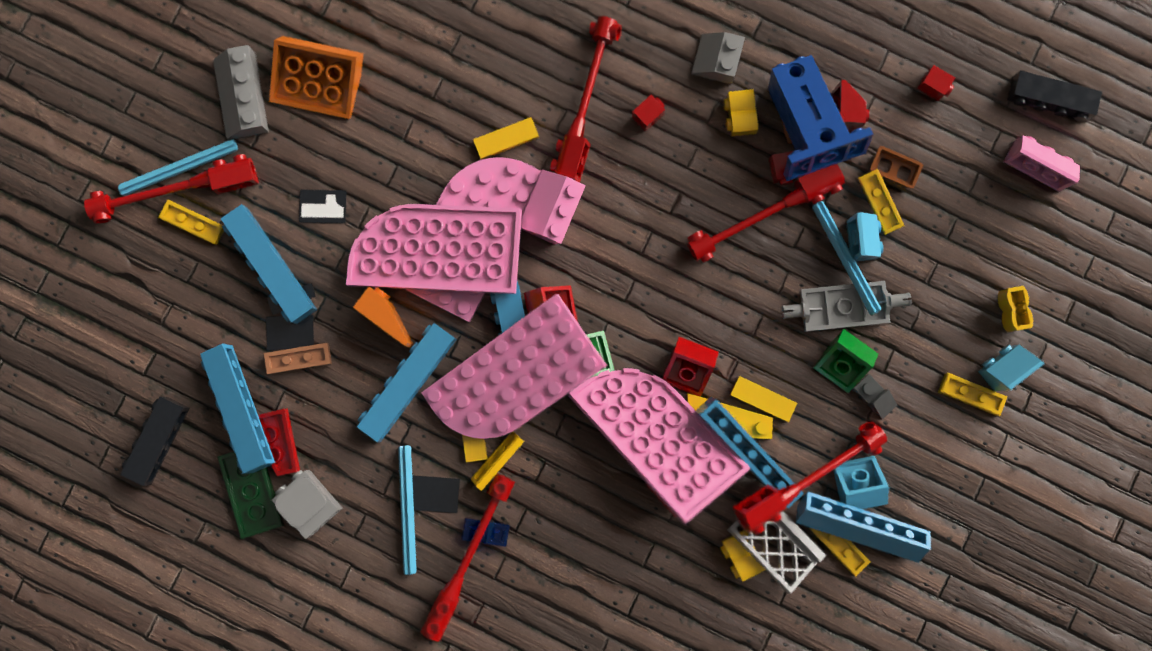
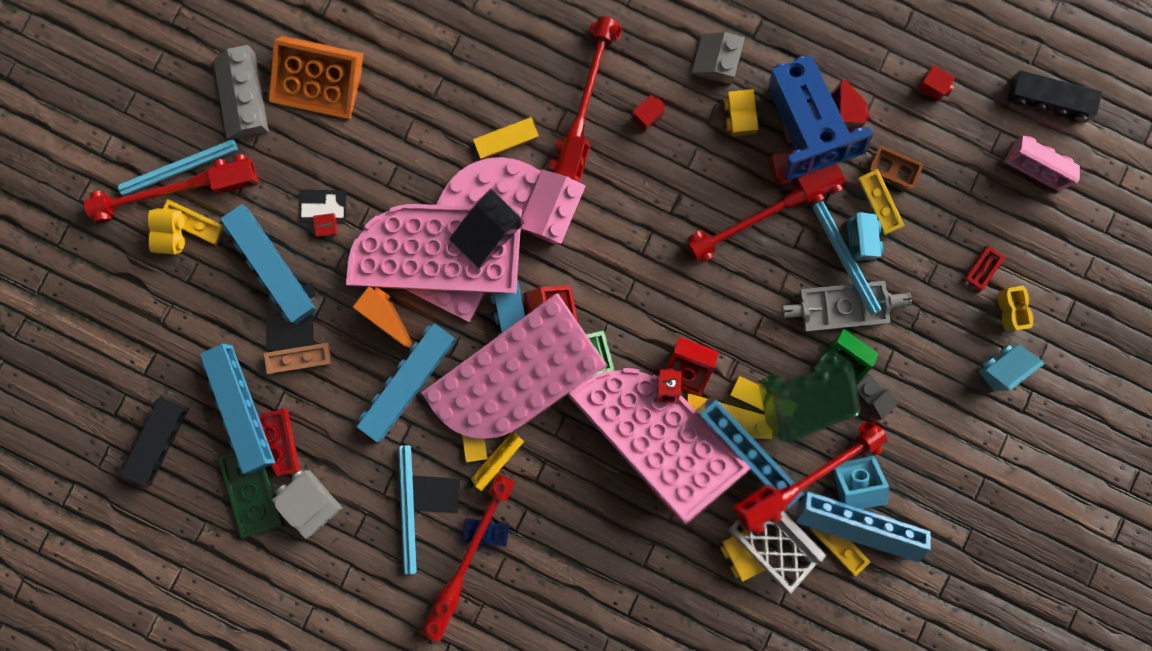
(165, 231): none -> yellow brick
(325, 224): none -> red tile
(486, 228): none -> black slope
(669, 386): none -> red brick
(811, 400): none -> clear green windscreen
(972, 394): yellow tile -> none
(974, 282): none -> red tile

